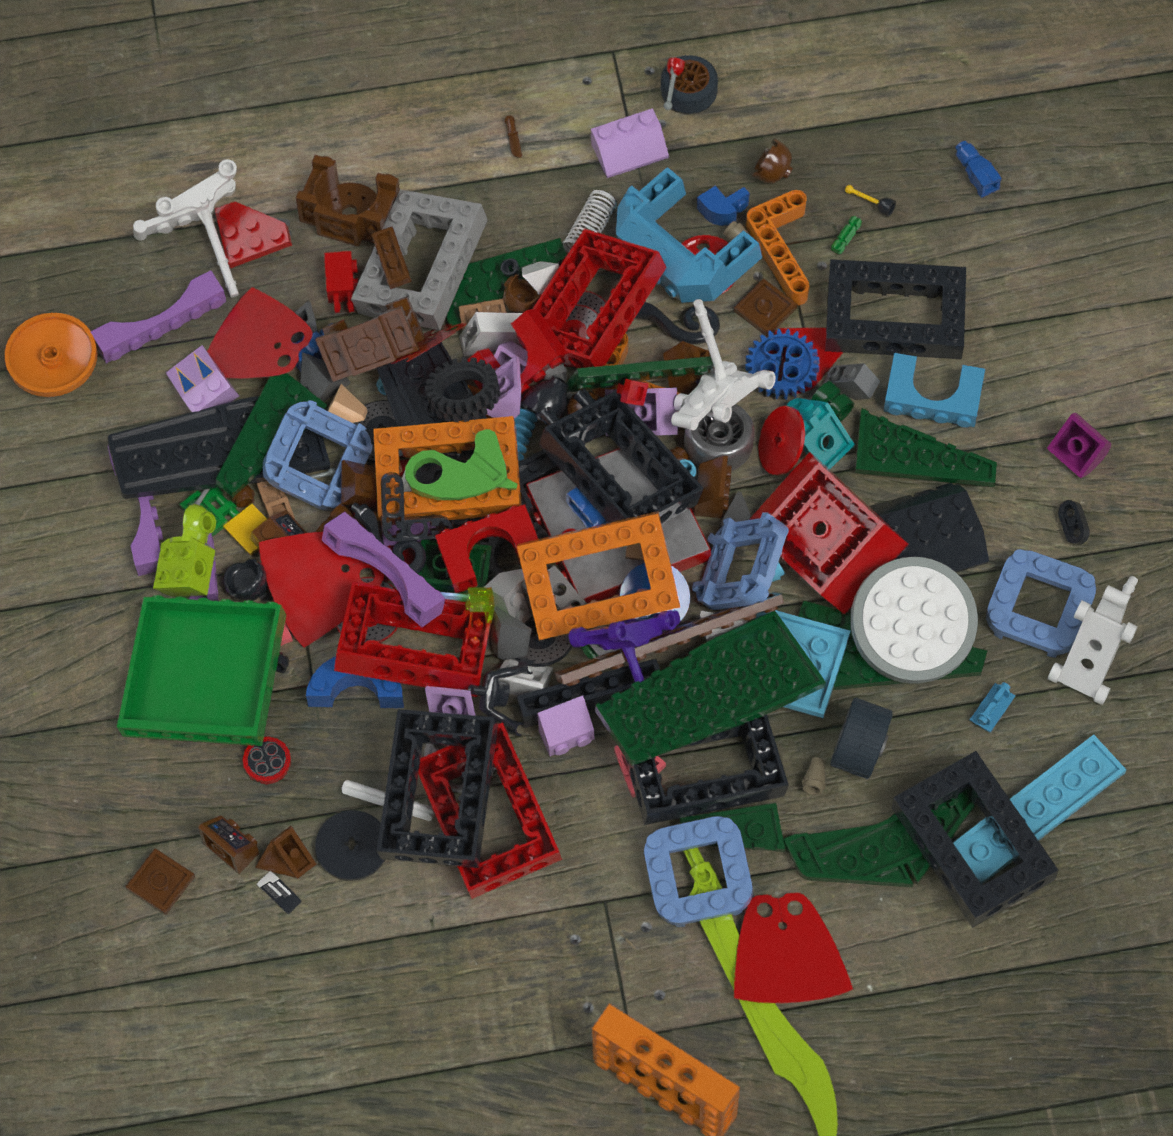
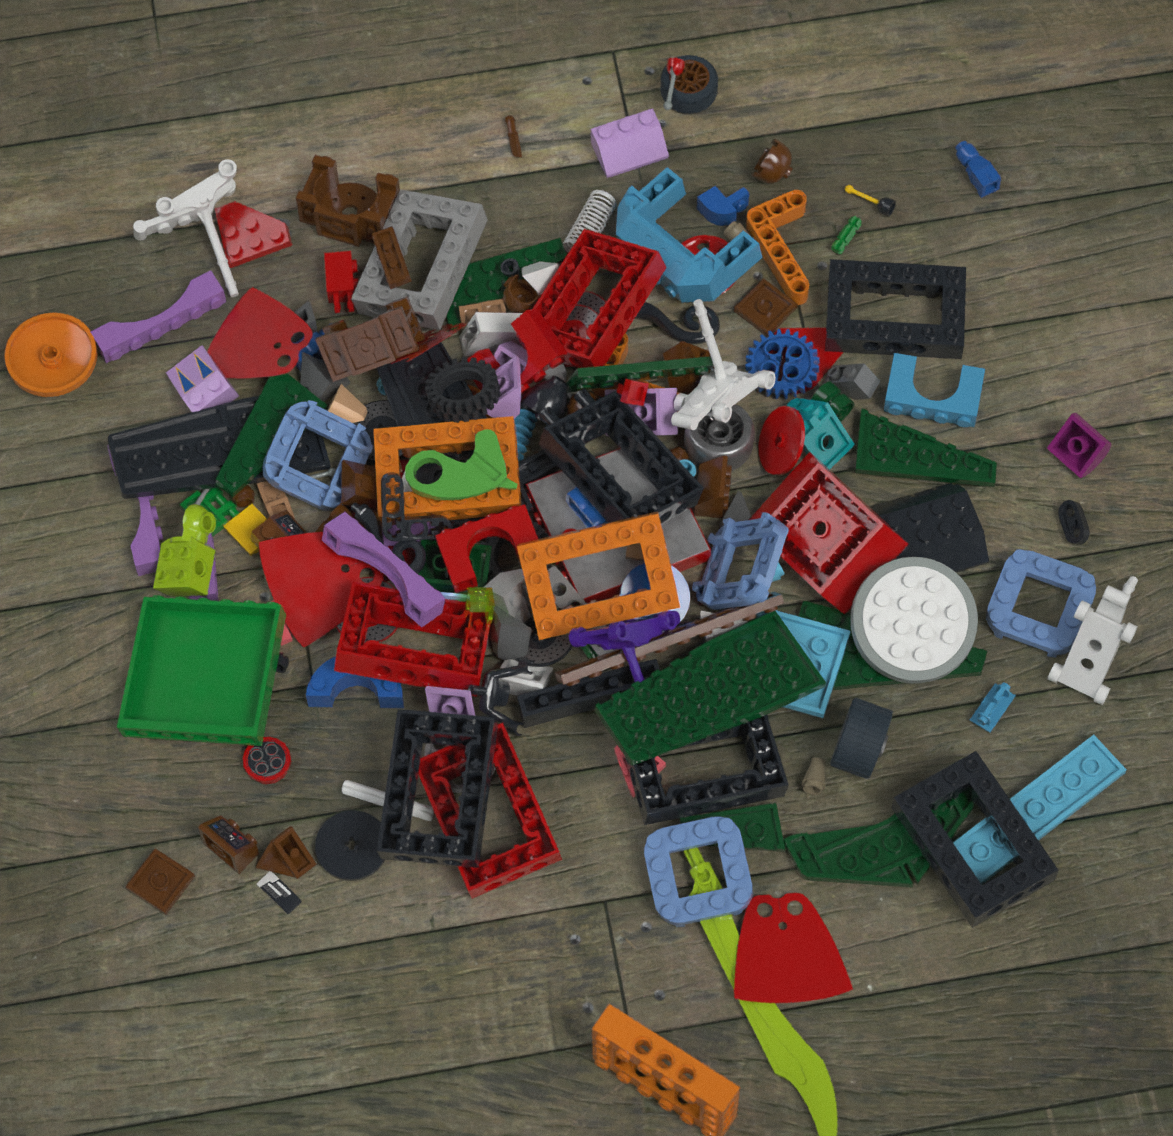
(246, 580): black piece -> none
(565, 726): lavender slope -> none

